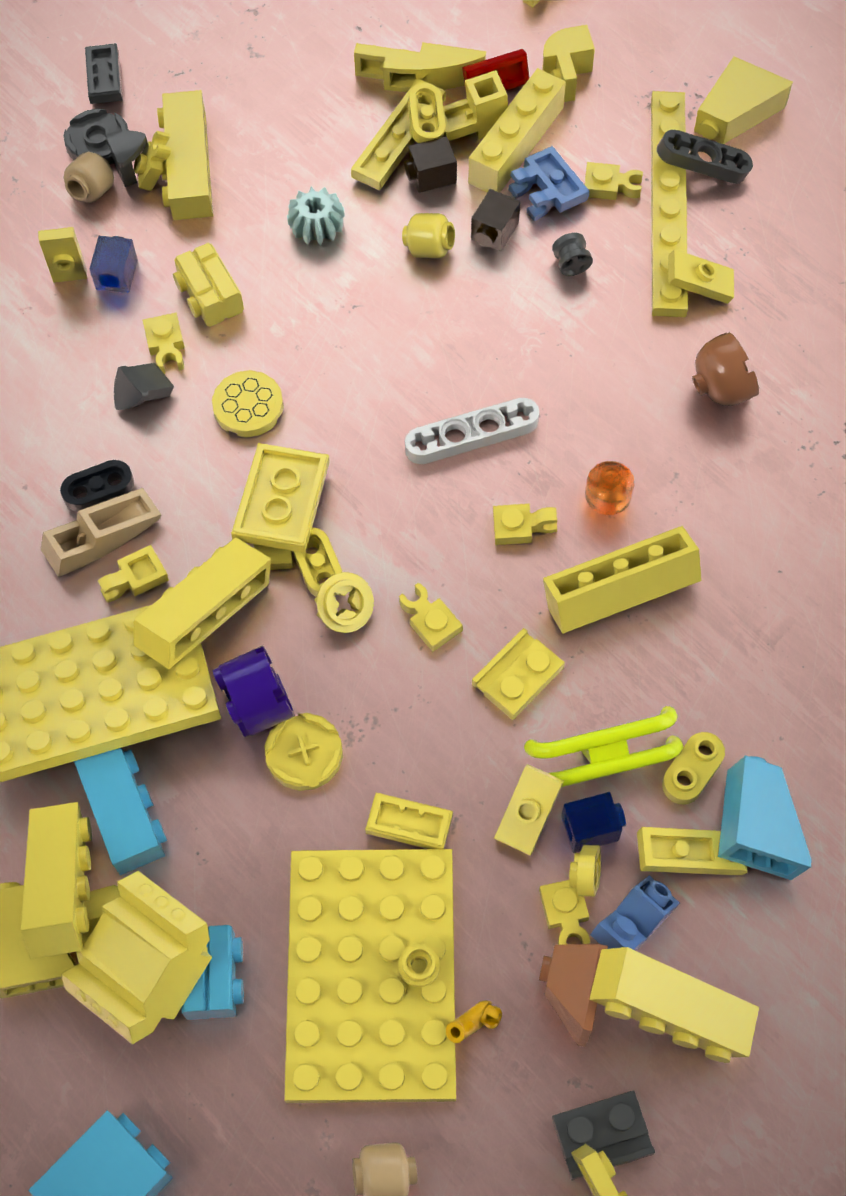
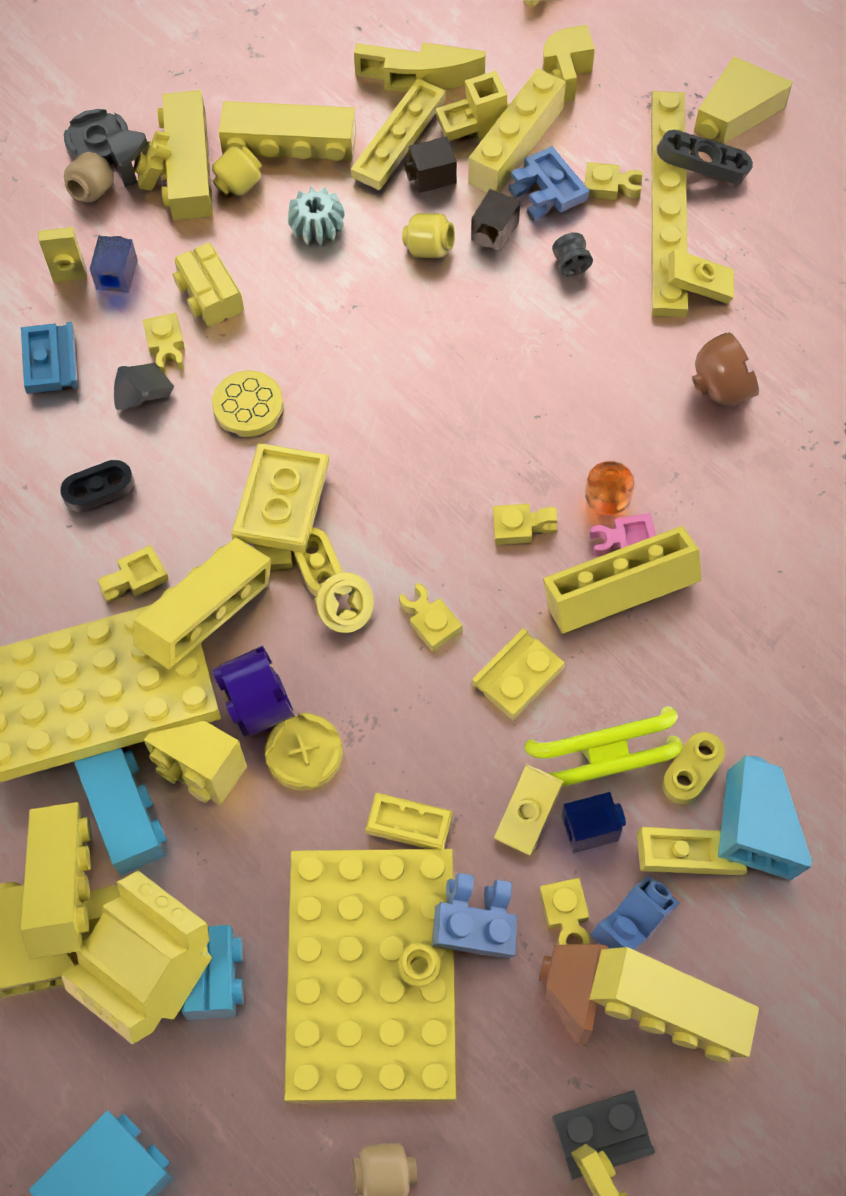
(48, 357): none -> dark azure plate
(98, 531): tan slope -> none
(103, 73): dark grey plate -> none
(198, 757): none -> light yellow slope
(236, 171): none -> light yellow head
(289, 130): none -> light yellow brick
(426, 117): light yellow plate -> none
(472, 1020): yellow arm -> none
(474, 435): white beam -> none
(475, 929): none -> medium blue plate
(510, 67): red plate -> none
(586, 870): light yellow plate -> none
(624, 533): none -> bright pink plate

